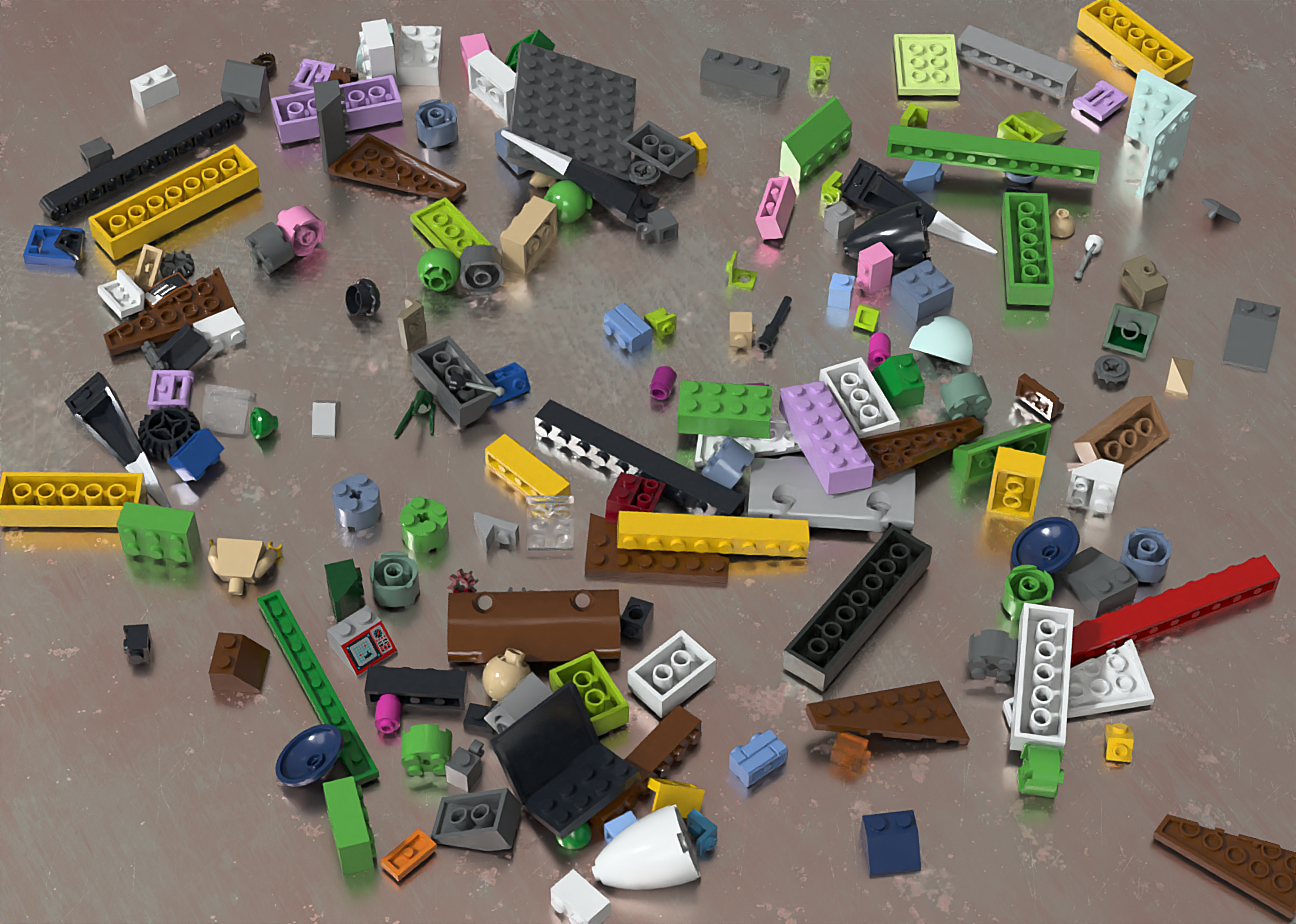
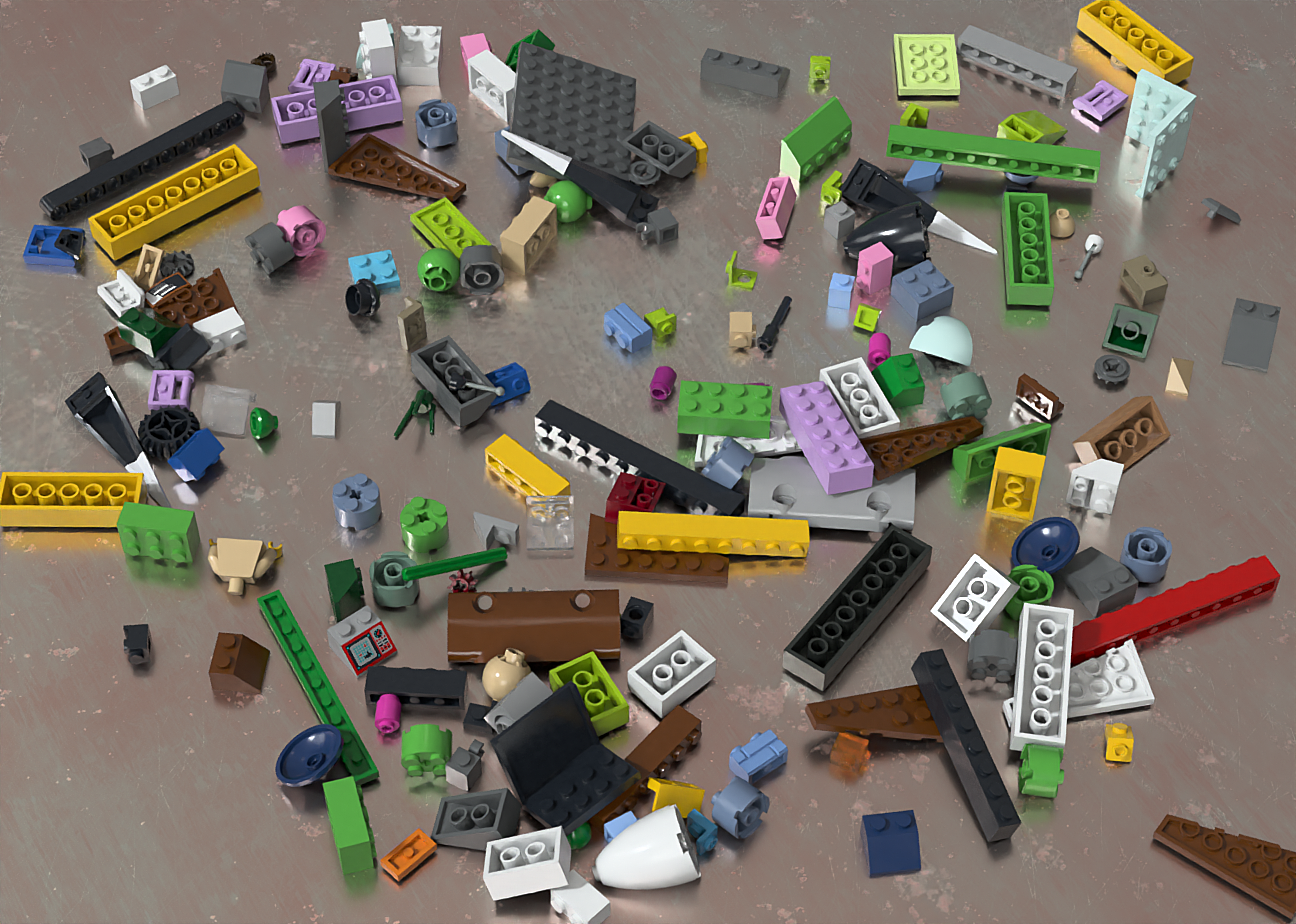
(146, 329): none -> dark green slope
(377, 267): none -> medium azure plate
(454, 564): none -> green axle
(527, 863): none -> white brick
(739, 807): none -> sand blue brick
(965, 745): none -> black brick
(975, 598): none -> white brick

